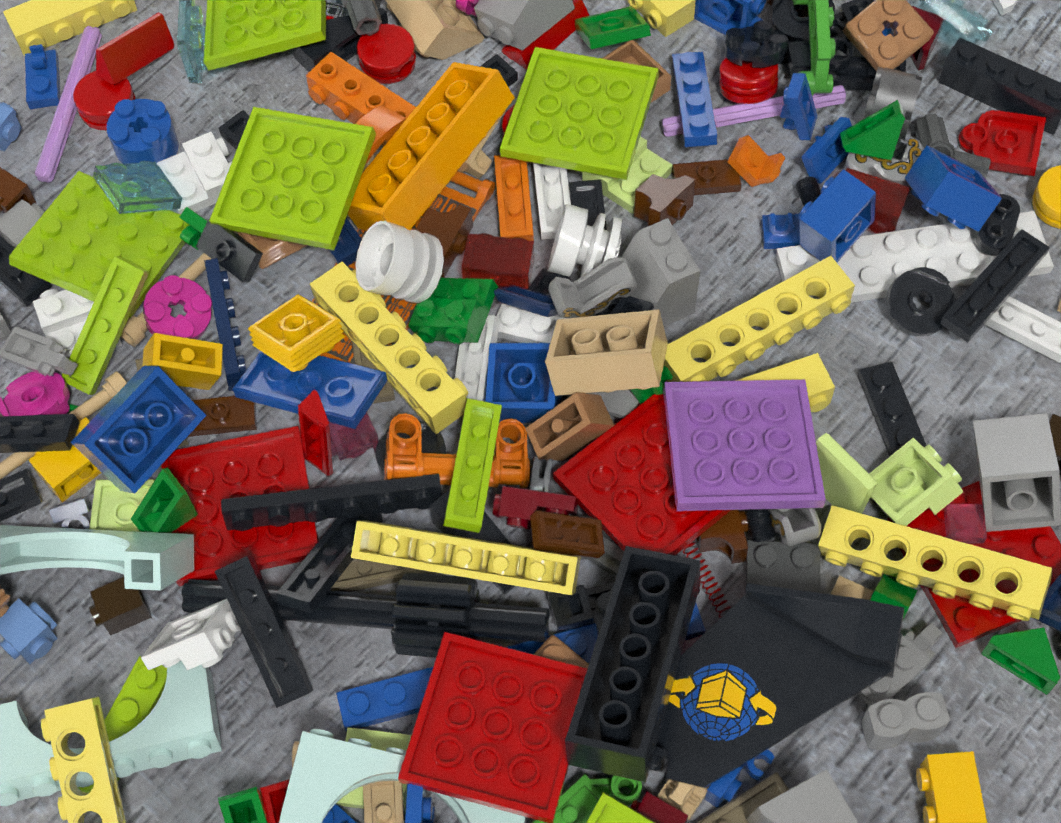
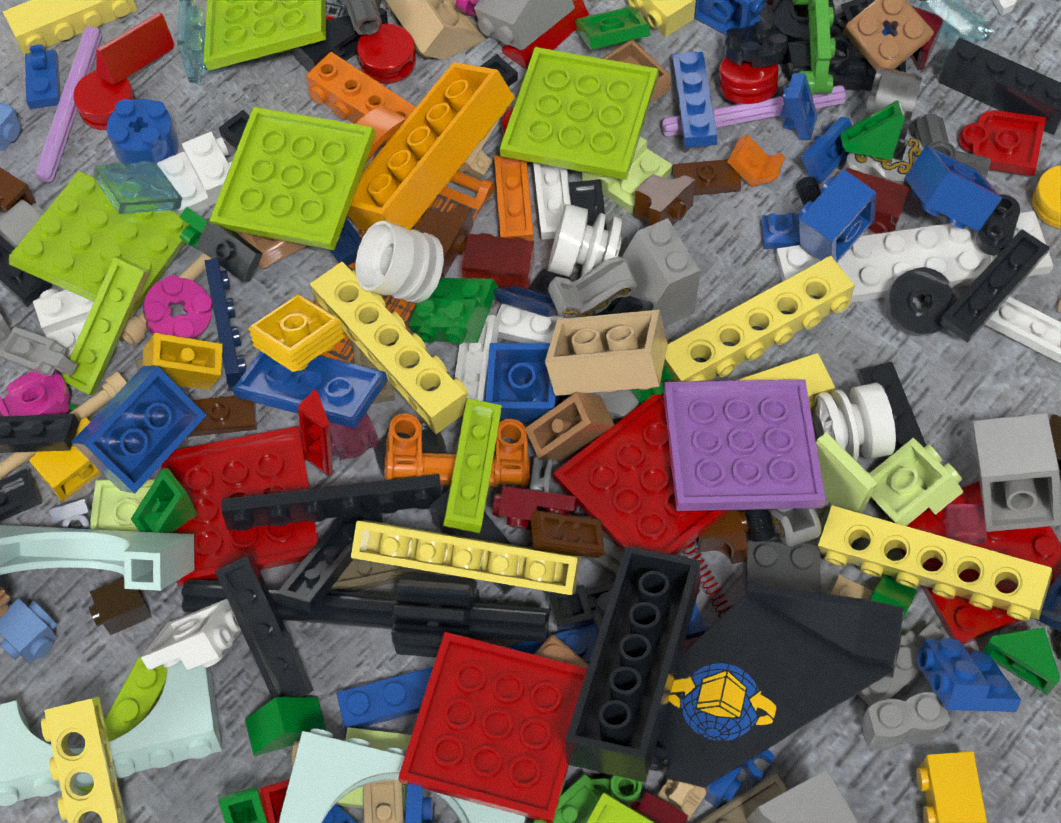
(282, 723): none -> green slope
(858, 422): none -> white wheel
(965, 679): none -> blue plate

